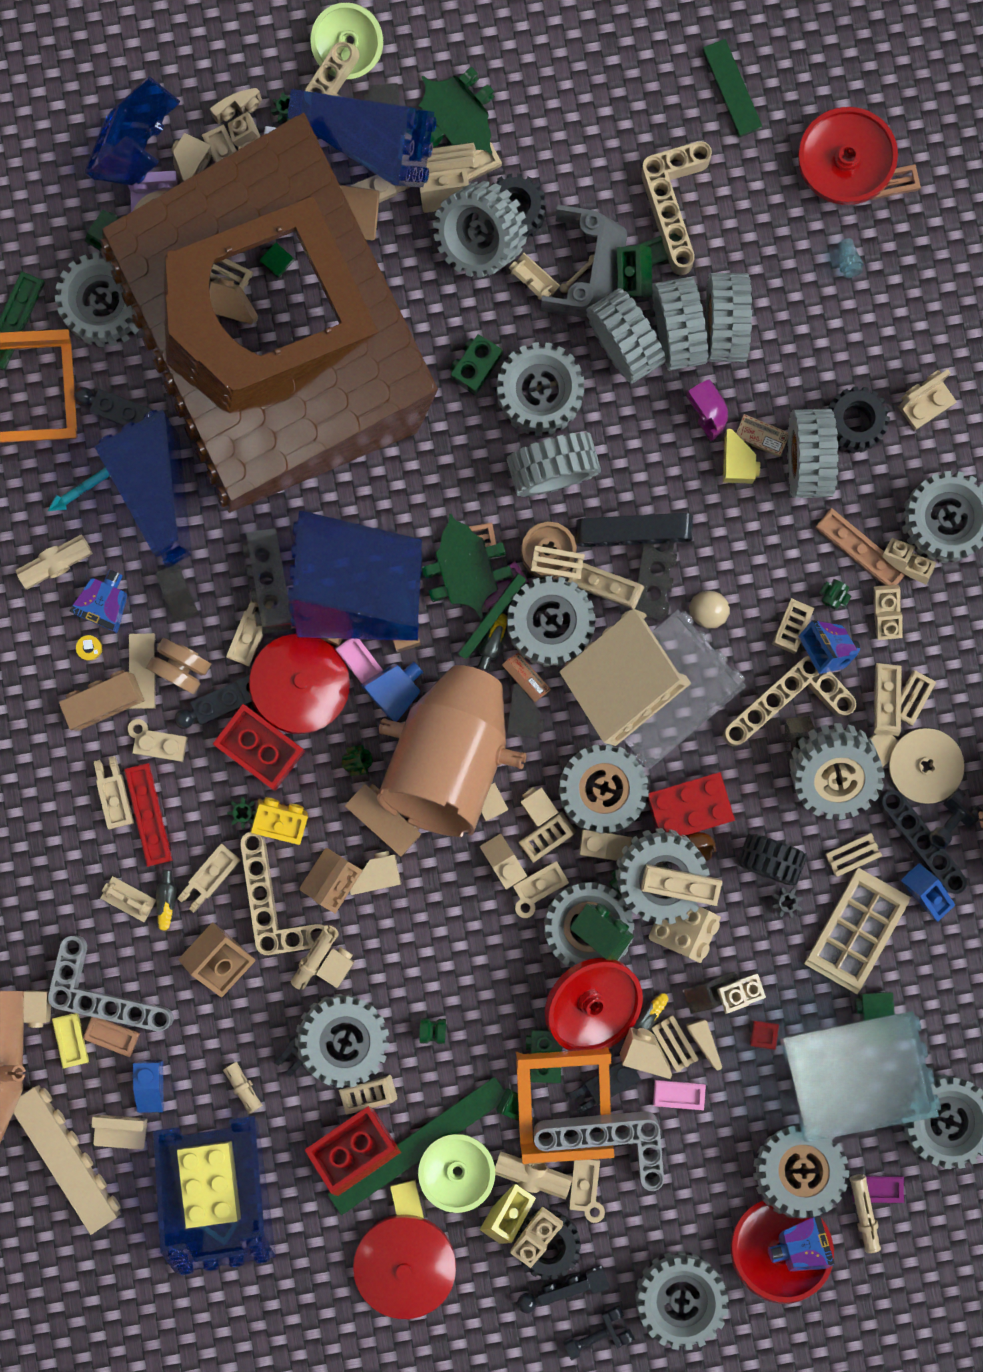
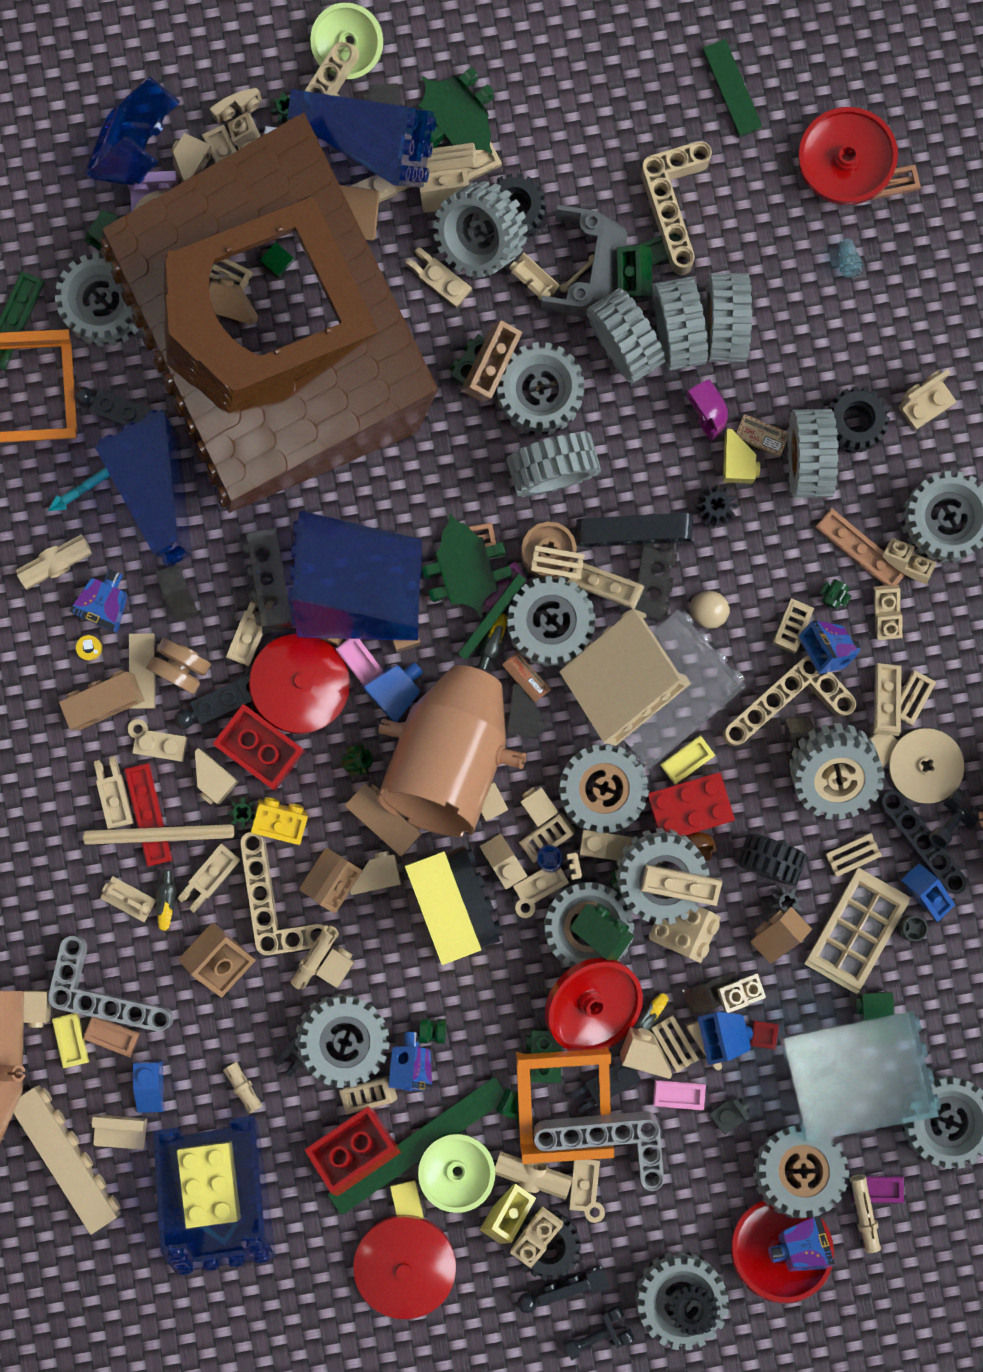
(158, 834): none -> tan axle
(212, 778): none -> tan slope
(411, 1065): none -> blue torso
(440, 278): none -> tan hinge
(454, 904): none -> light yellow piece
(491, 361): none -> medium nougat brick
(549, 859): none -> clear blue wheel
(575, 866): none -> tan tile
(680, 1314): none -> black tyre
(687, 760): none -> light yellow tile
(720, 514): none -> black gear
(724, 1036): none -> blue torso
(730, 1114): none -> pearl dark grey bracket
(780, 935): none -> medium nougat brick
(917, 928): none -> pearl dark grey wheel

